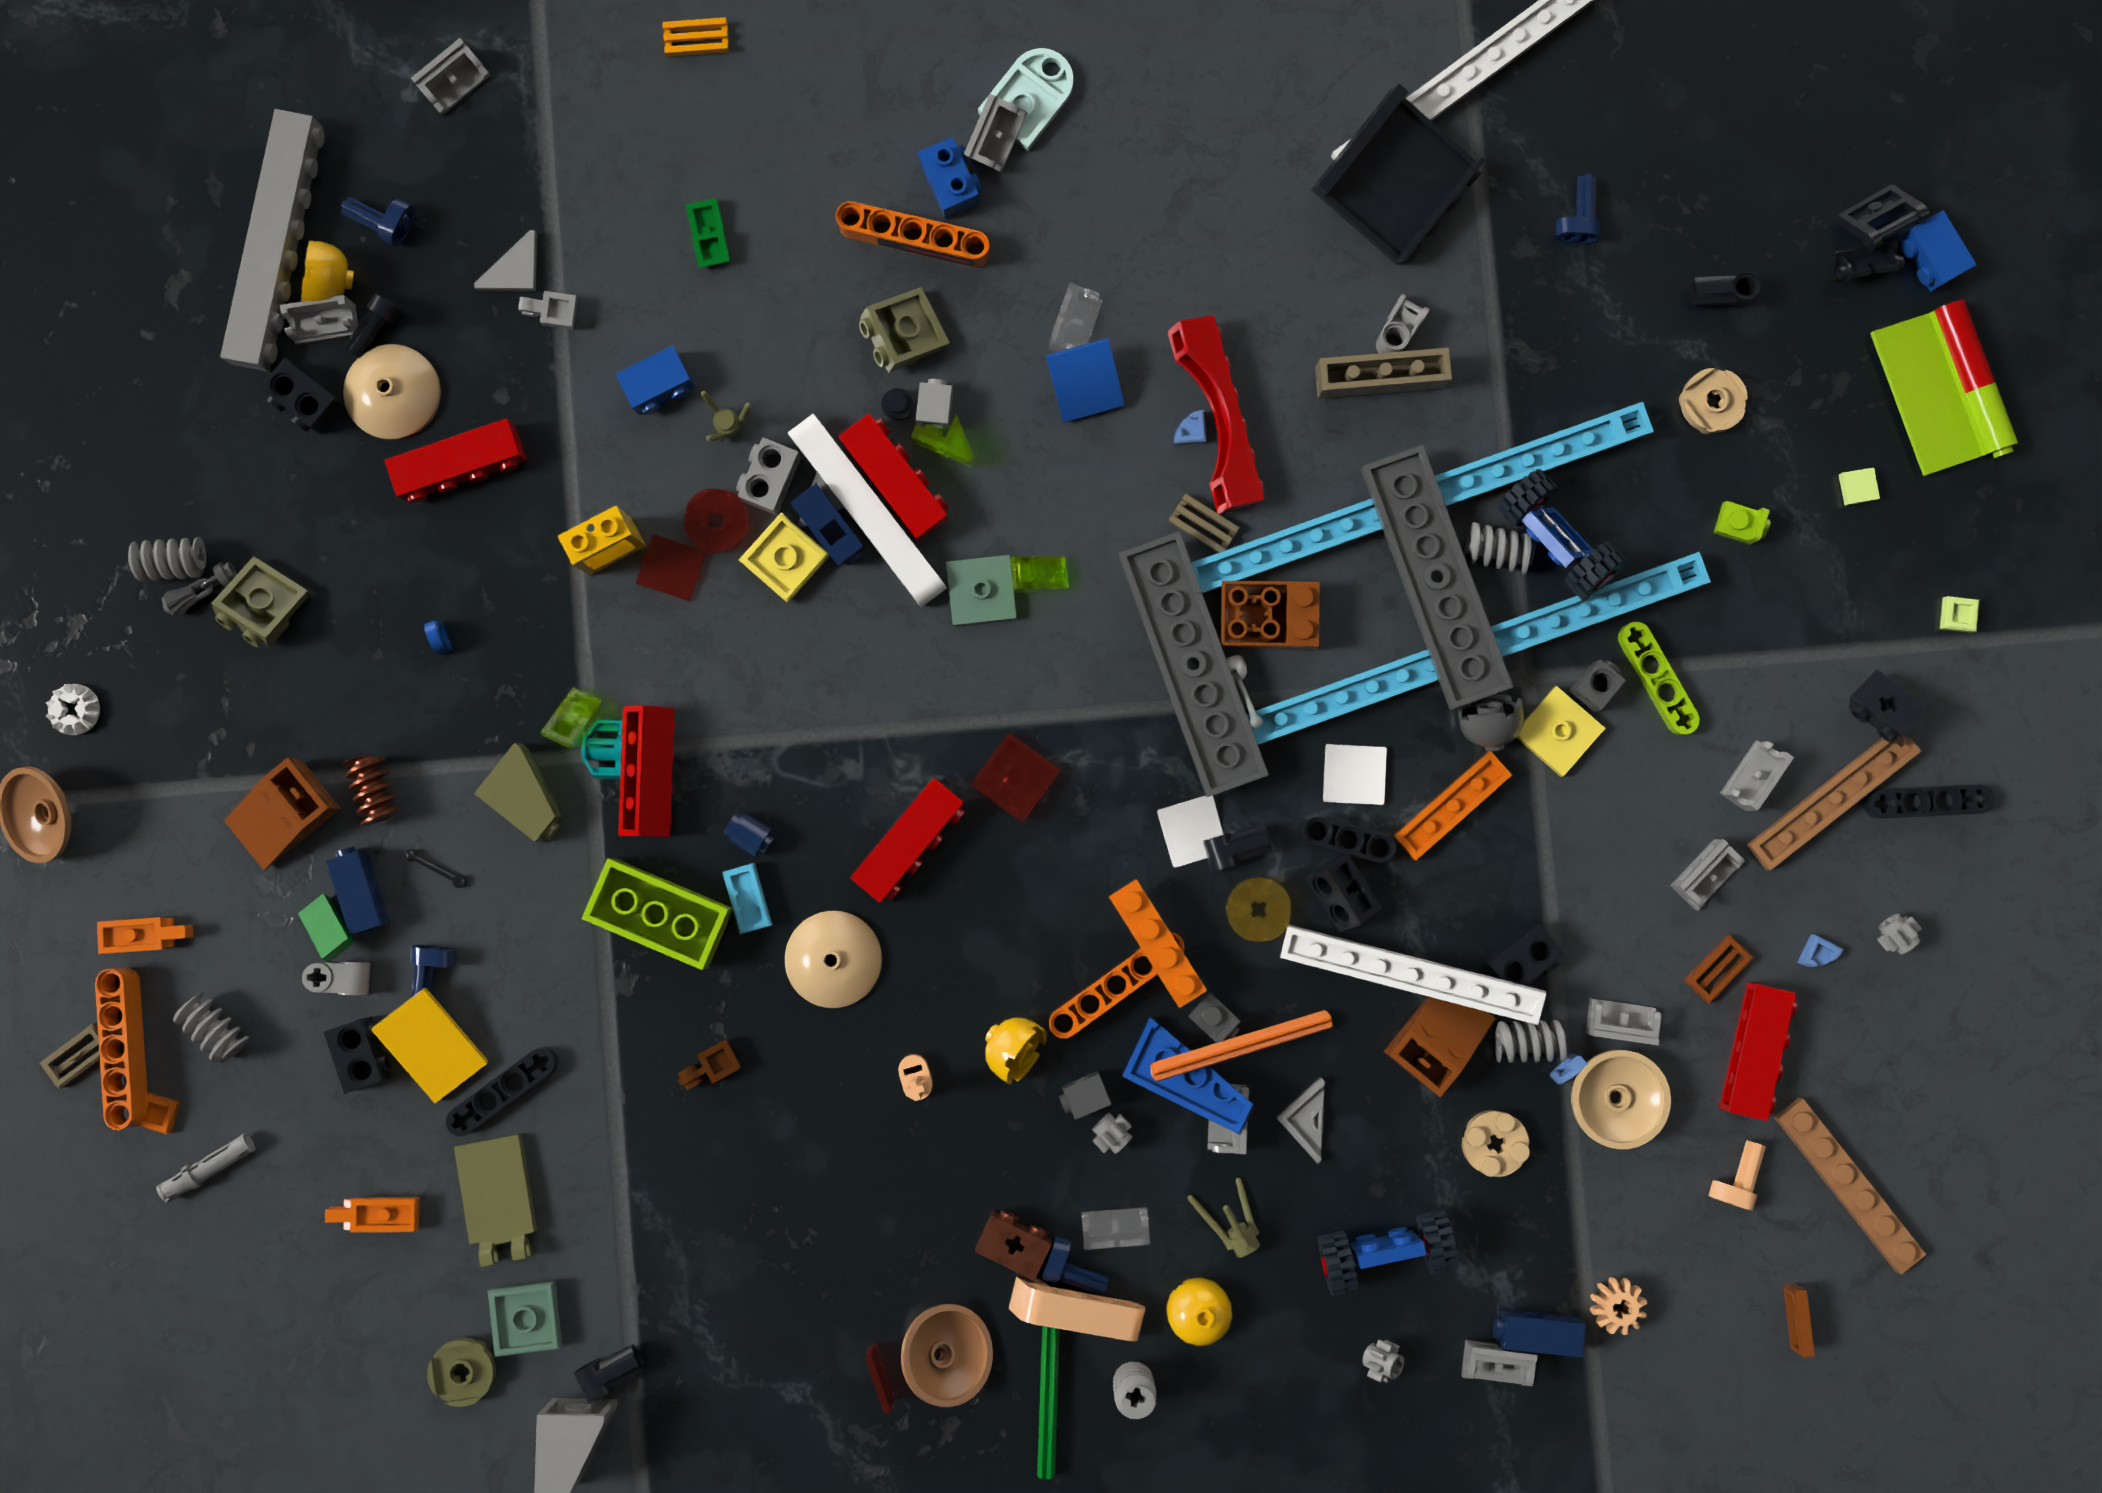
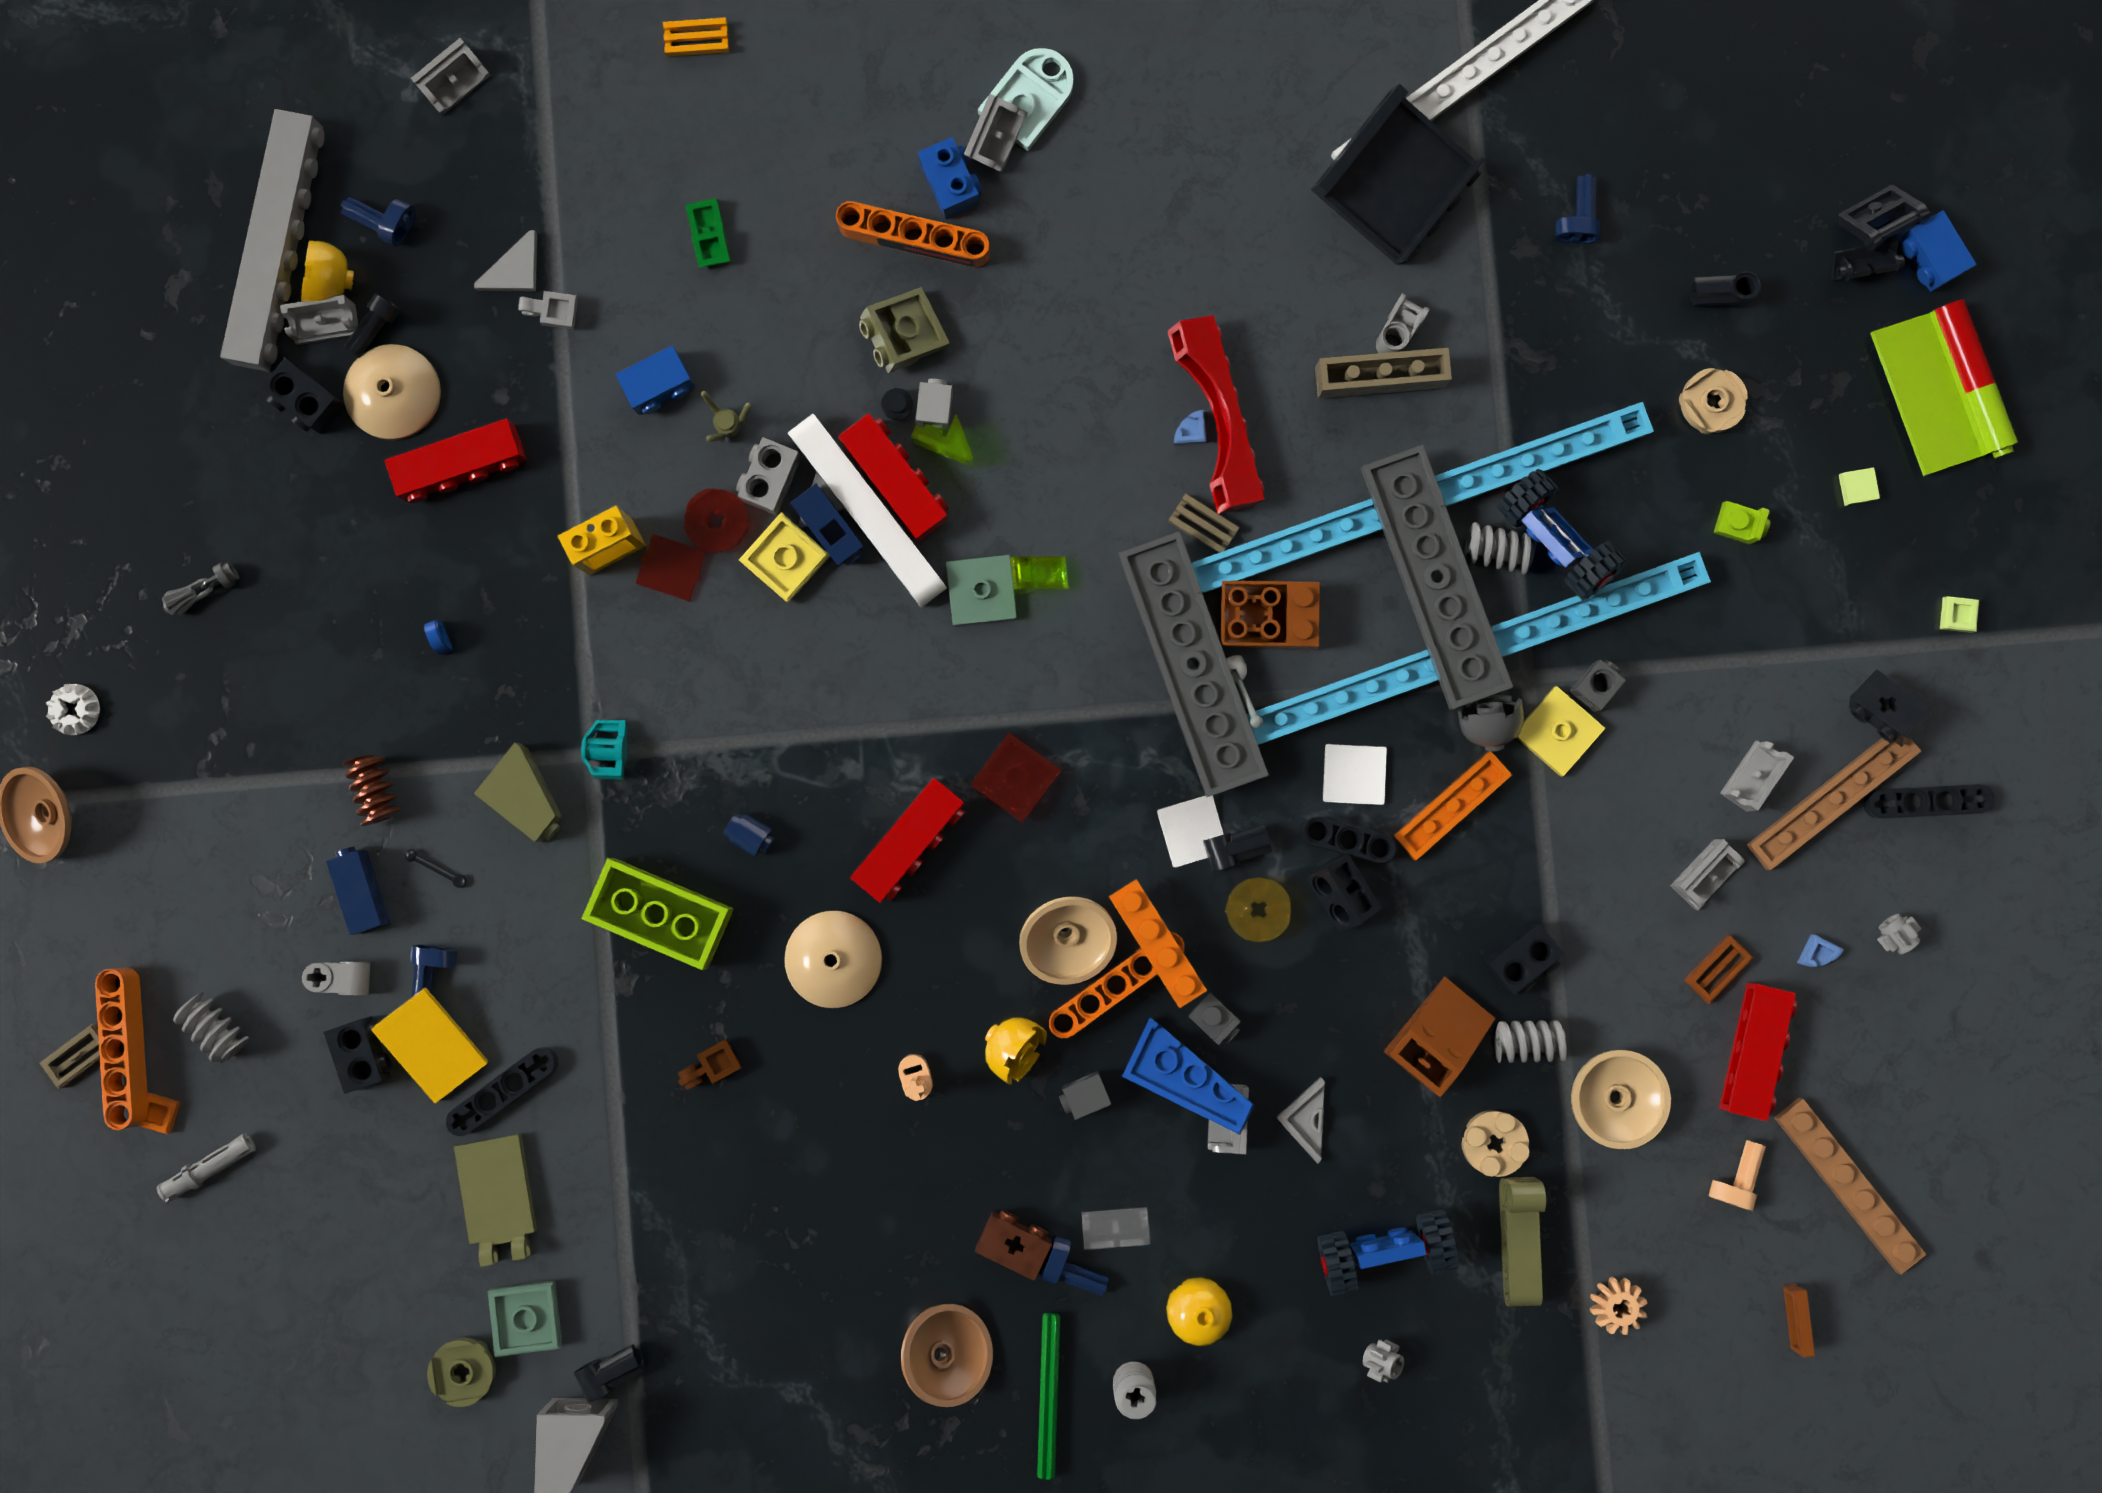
(140, 934): orange hinge -> none
(169, 561): light grey piece -> none
(258, 603): olive plate -> none
(281, 812): dark orange slope -> none
(326, 928): tile -> none
(377, 1214): orange hinge -> none
(572, 718): clear neon green slope -> none
(646, 771): red brick -> none
(747, 898): medium azure plate -> none
(880, 1378): clear red piece -> none
(1072, 954): none -> tan dish
(1075, 318): clear hinge -> none
(1075, 1310): light nougat beam -> none
(1085, 380): blue slope -> none
(1112, 1133): light grey gear -> none
(1240, 1045): orange axle -> none
(1241, 1237): olive plant -> none
(1413, 974): white plate -> none
(1494, 1363): light grey hinge -> none
(1520, 1239): none -> olive beam
(1539, 1333): dark blue brick -> none
(1568, 1068): medium blue tile -> none
(1623, 1021): light grey hinge -> none
(1662, 676): lime beam -> none

